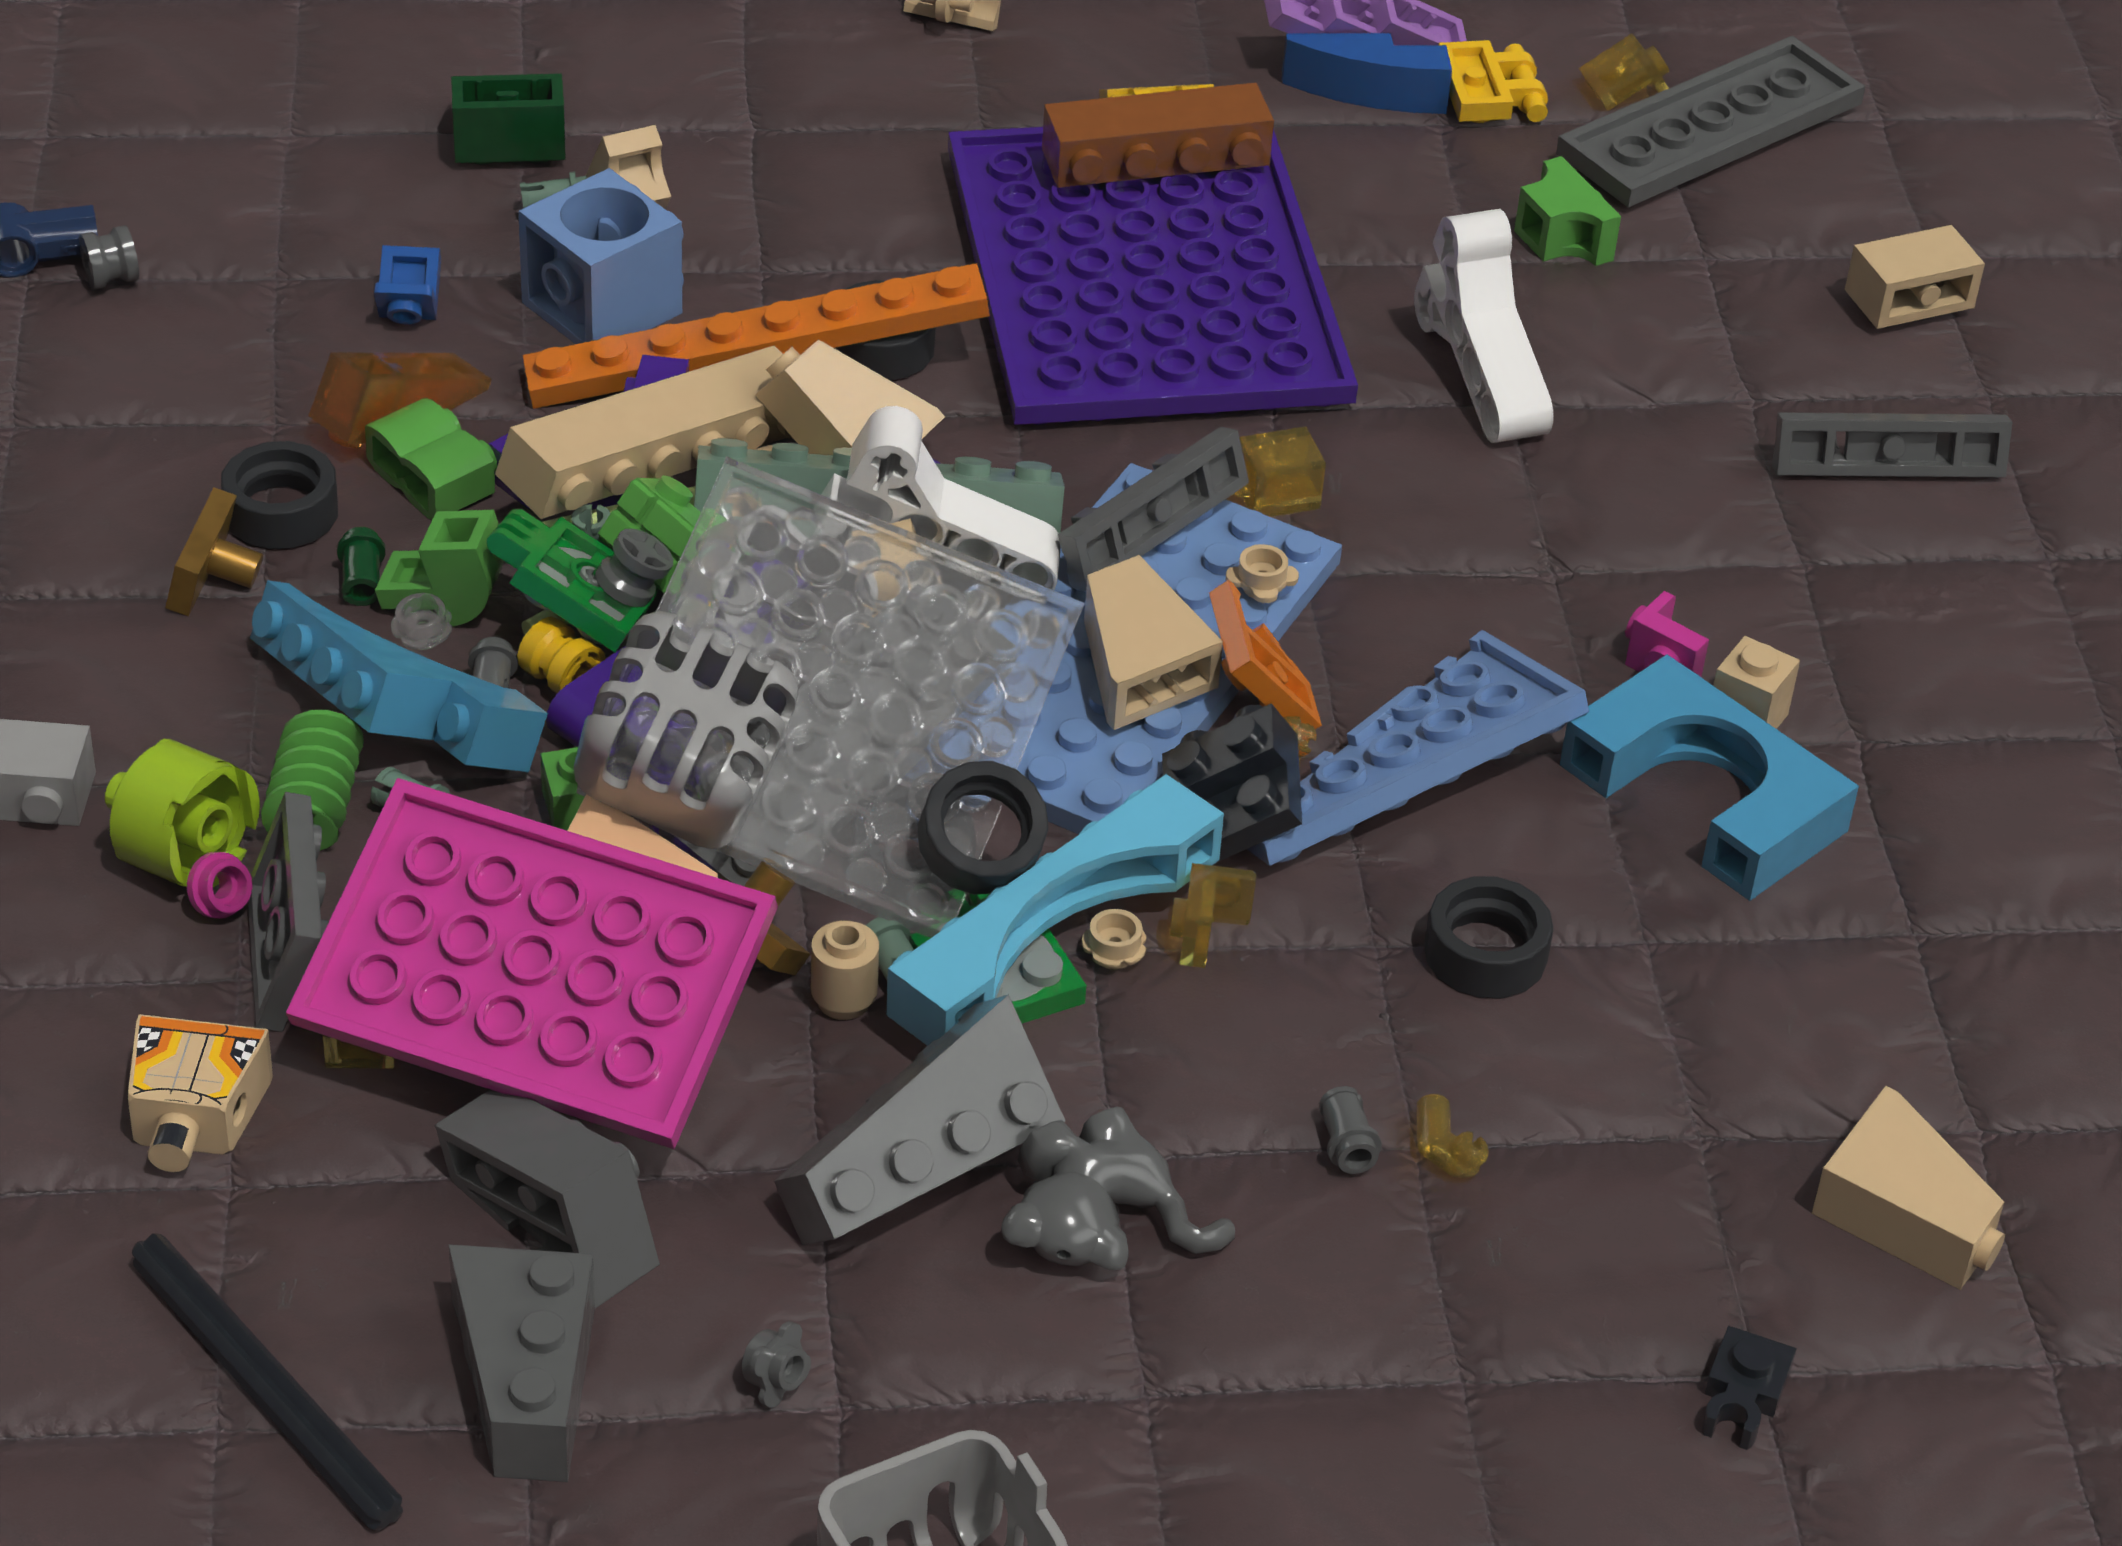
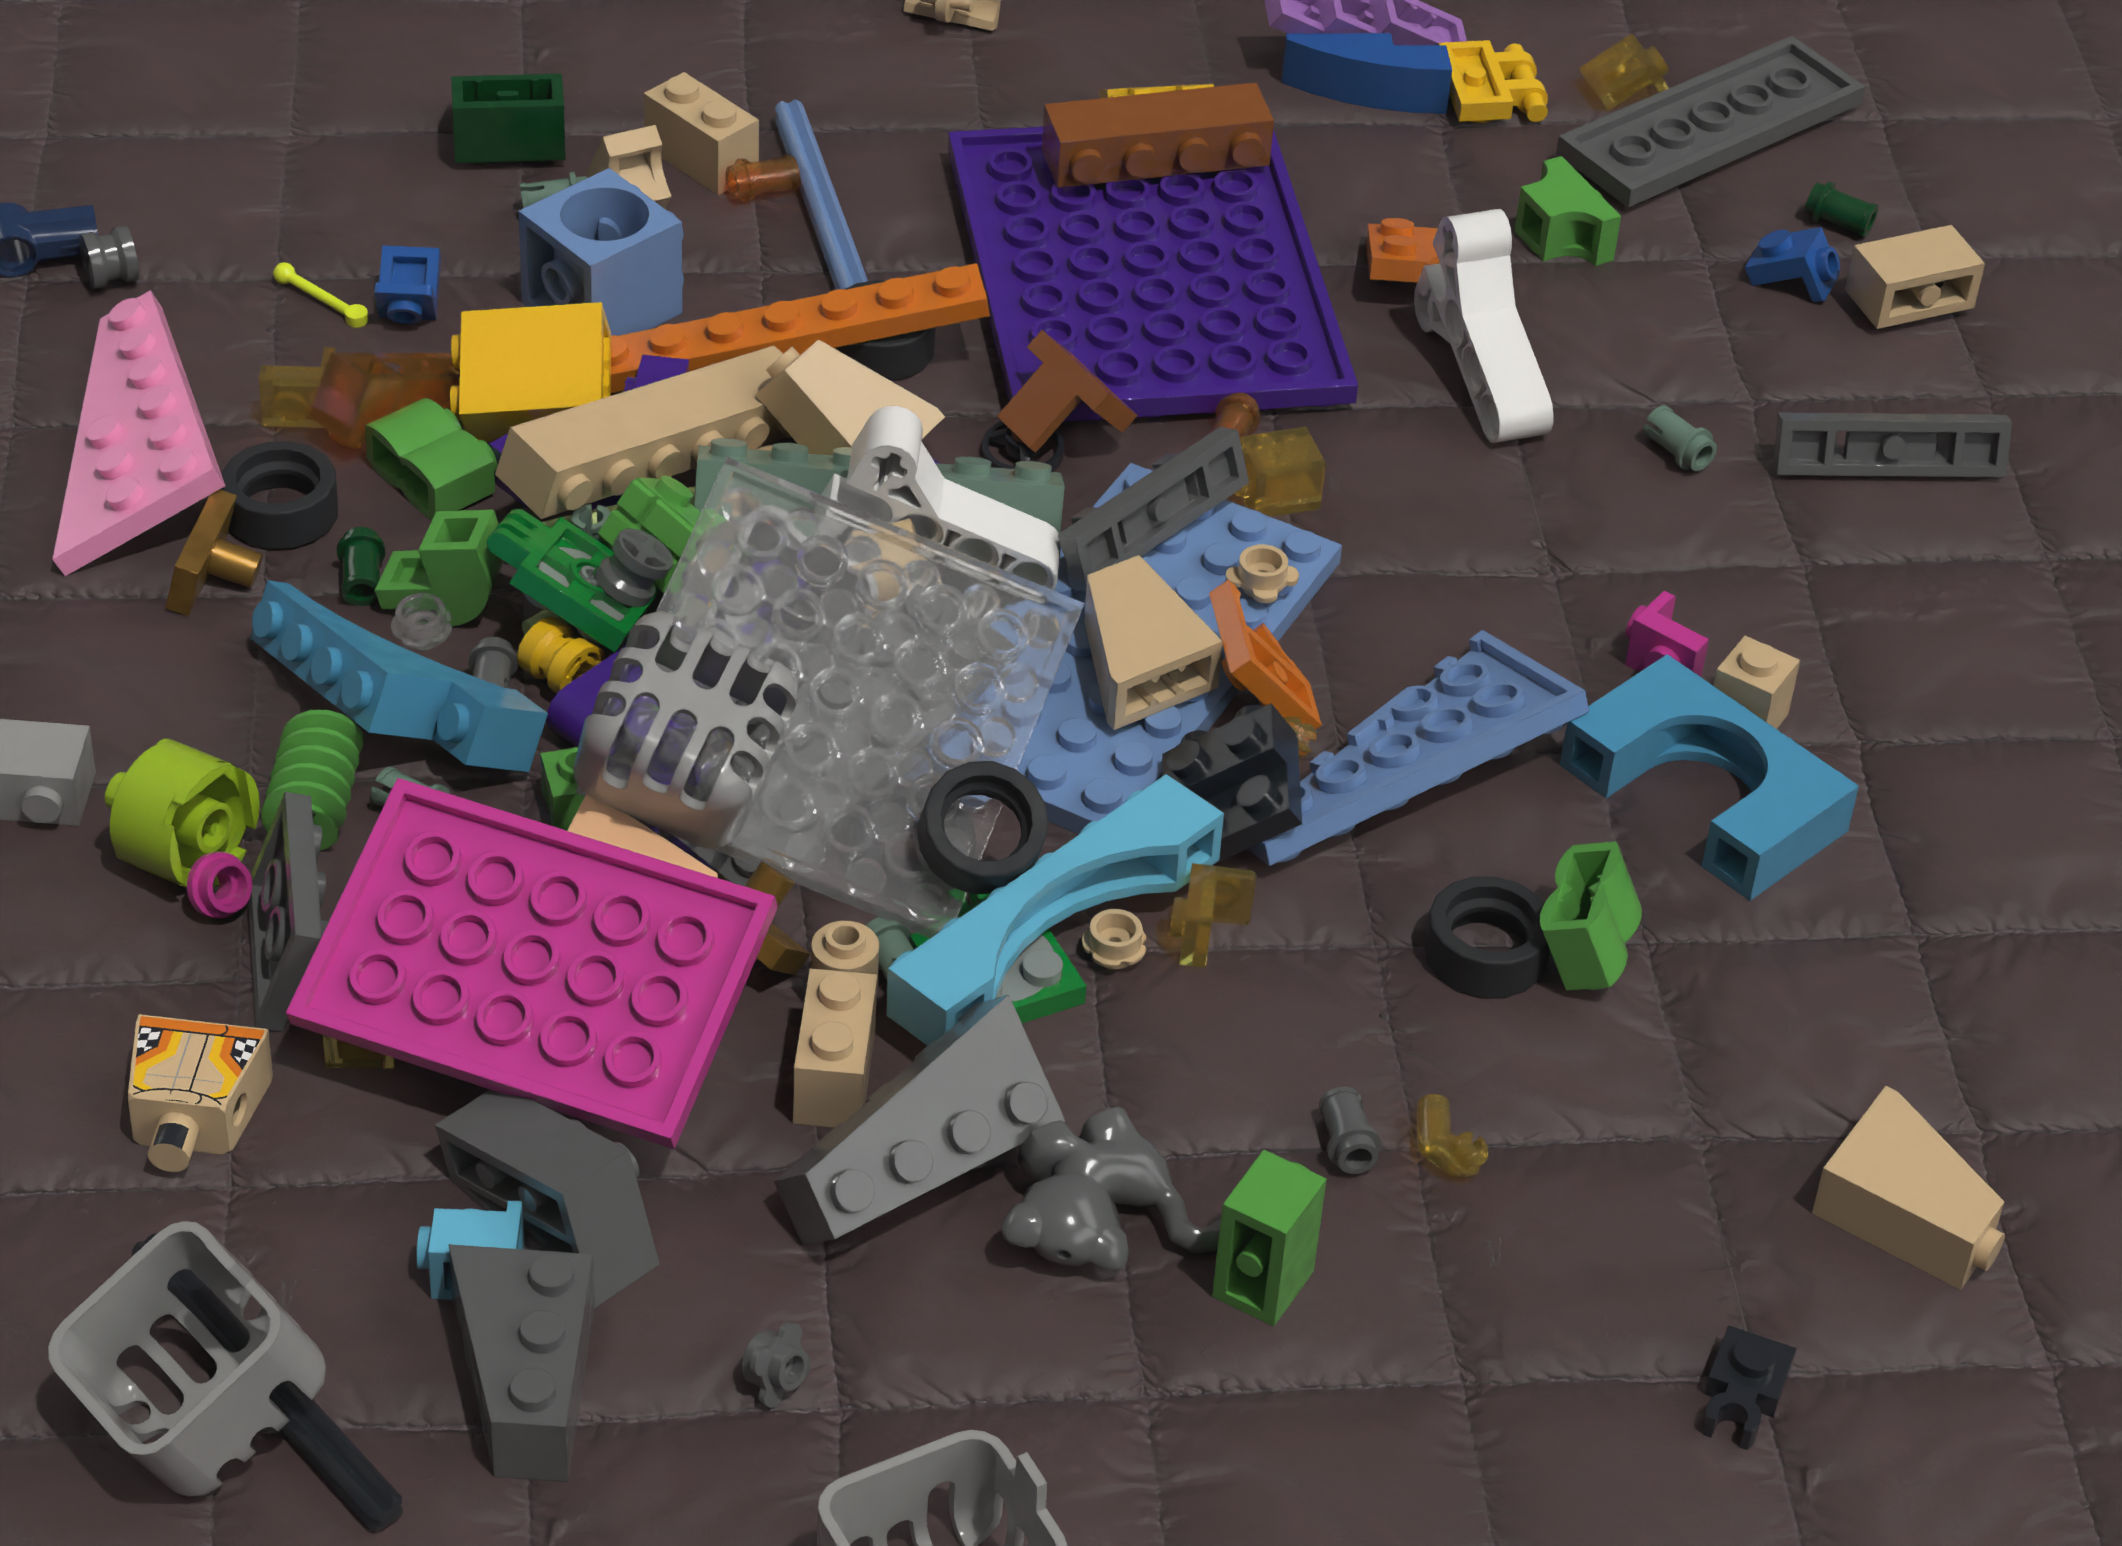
(137, 438): none -> bright pink wing
(215, 1415): none -> light grey piece
(290, 392): none -> clear yellow bracket
(355, 315): none -> neon yellow hinge
(466, 1228): none -> medium azure brick
(528, 364): none -> yellow brick
(700, 130): none -> tan brick
(755, 178): none -> clear orange pin
(819, 196): none -> medium blue axle
(834, 1047): none -> tan brick
(1047, 401): none -> dark orange piece
(1238, 413): none -> clear orange pin
(1268, 1237): none -> bright green brick
(1399, 250): none -> orange wing
(1591, 916): none -> bright green brick
(1689, 445): none -> sand green pin
(1796, 255): none -> blue bracket
(1841, 209): none -> dark green pin

